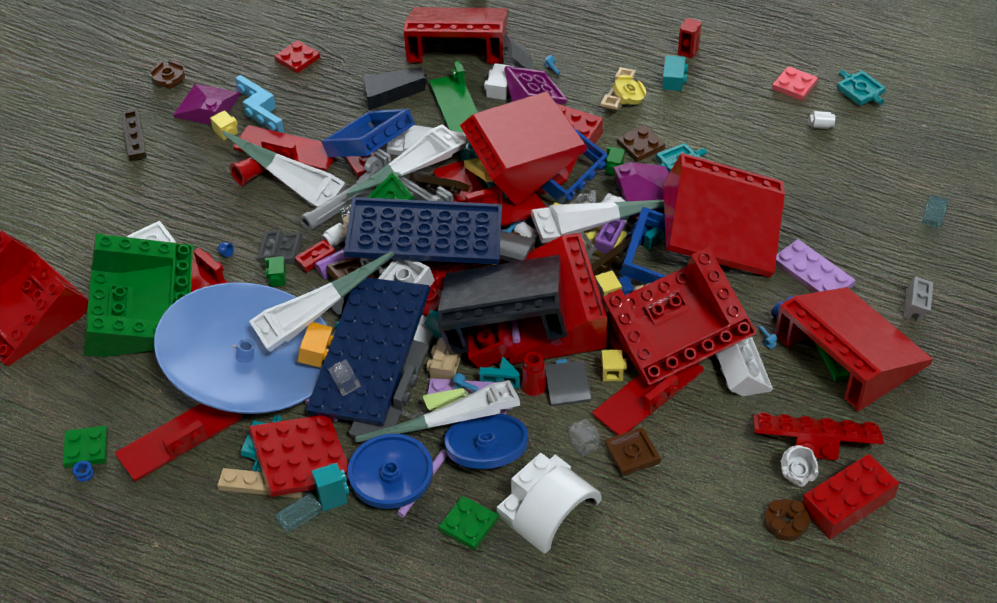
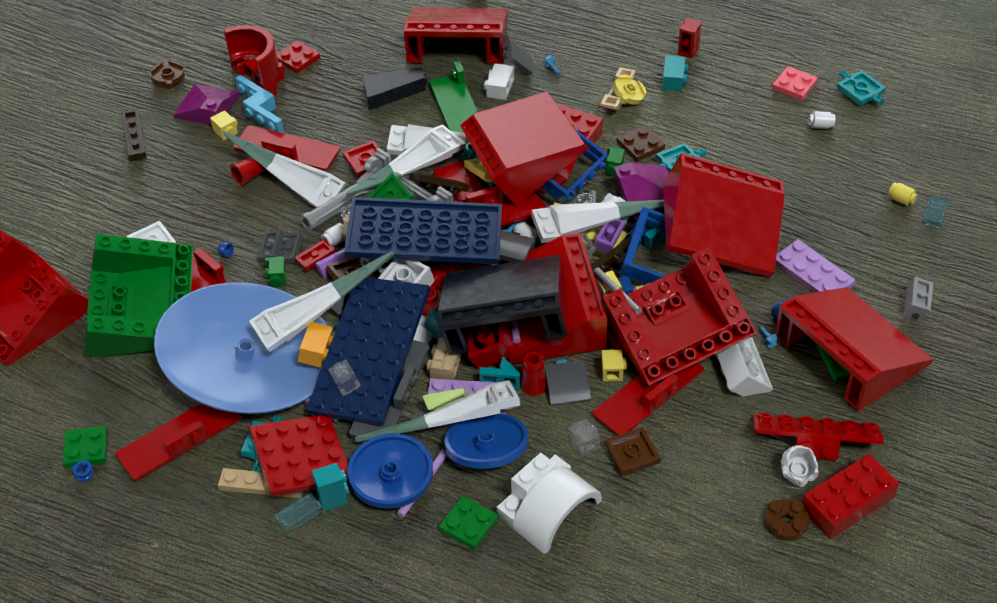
(264, 66): none -> red piece
(356, 136): blue window -> none
(459, 382): dark azure hand -> none
(530, 82): magenta slope -> none
(613, 287): none -> light grey bar
(902, 193): none -> light yellow brick

